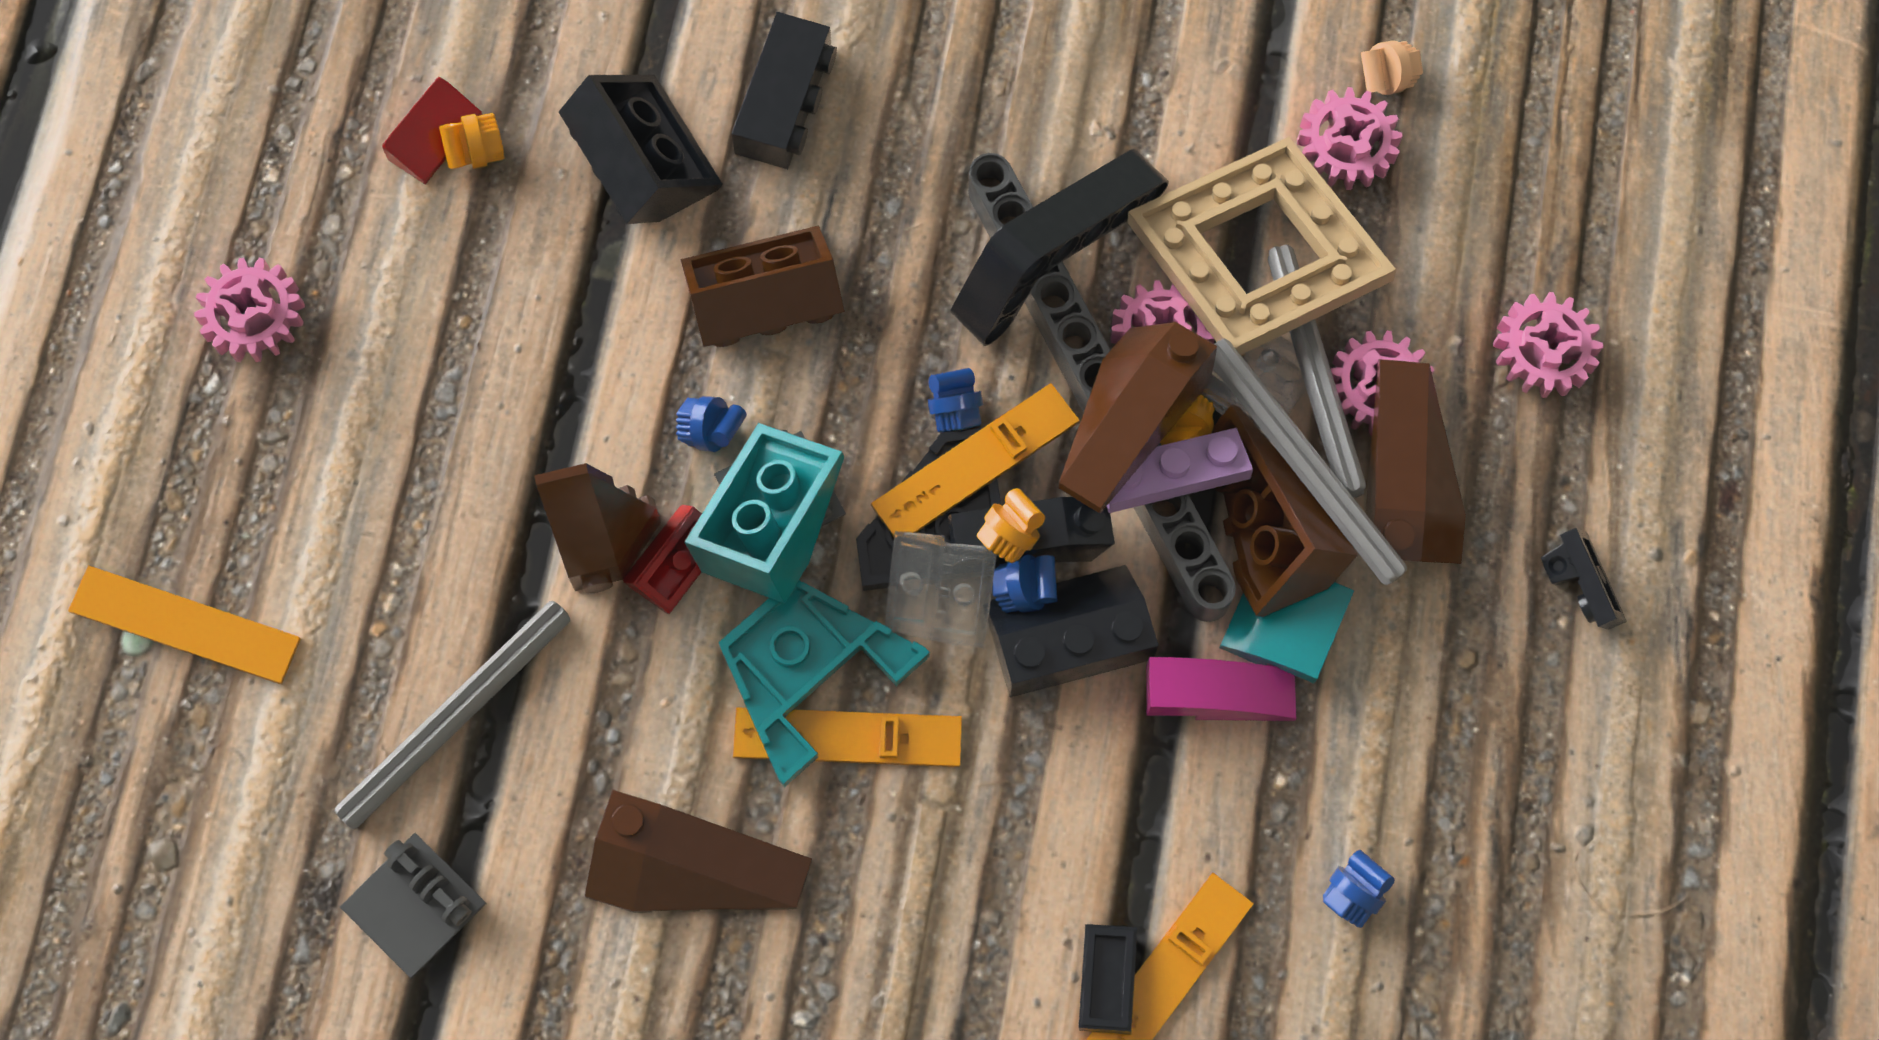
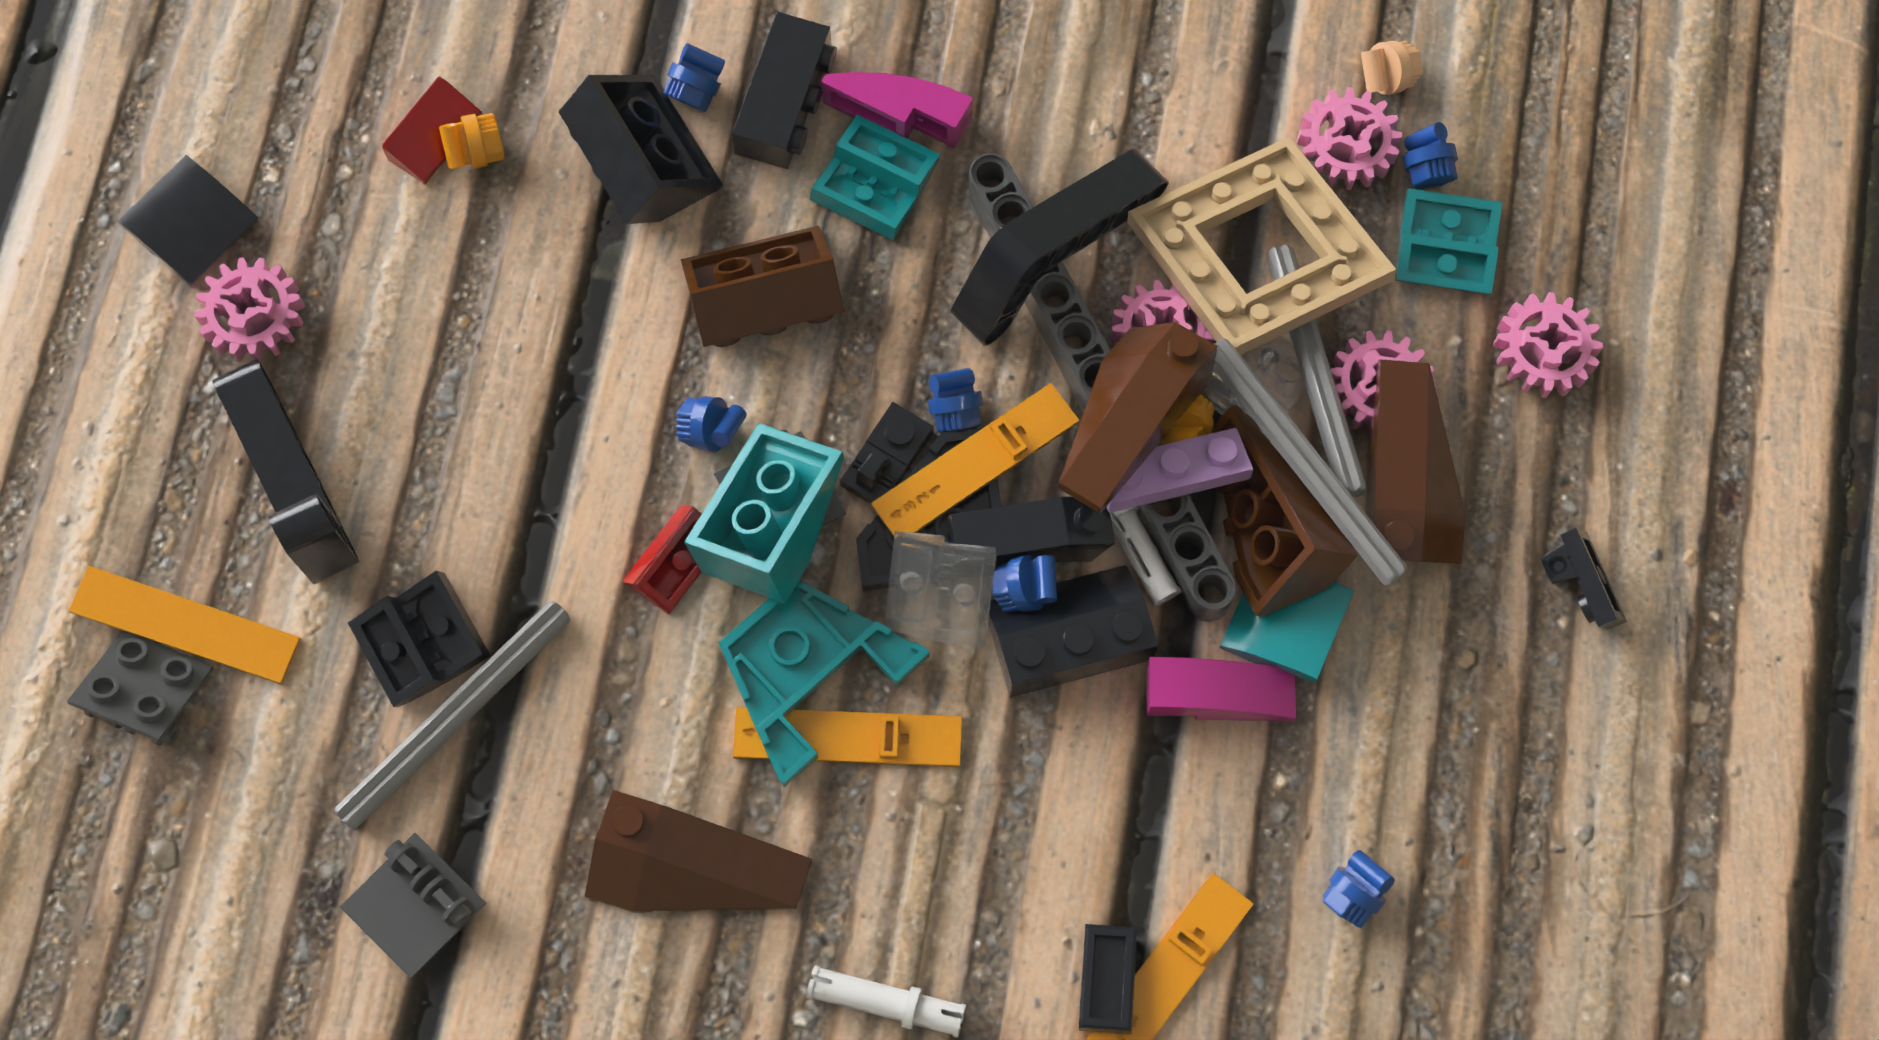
(141, 687): none -> dark grey hinge
(188, 220): none -> black slope
(303, 511): none -> black beam
(418, 639): none -> black slope
(596, 524): reddish brown wedge -> none
(694, 77): none -> blue piece
(874, 177): none -> teal slope
(886, 1001): none -> white pin
(887, 454): none -> black hinge
(900, 103): none -> dark pink slope
(1012, 526): light orange piece -> none
(1144, 556): none -> white pin
(1430, 157): none -> blue piece
(1448, 241): none -> teal slope

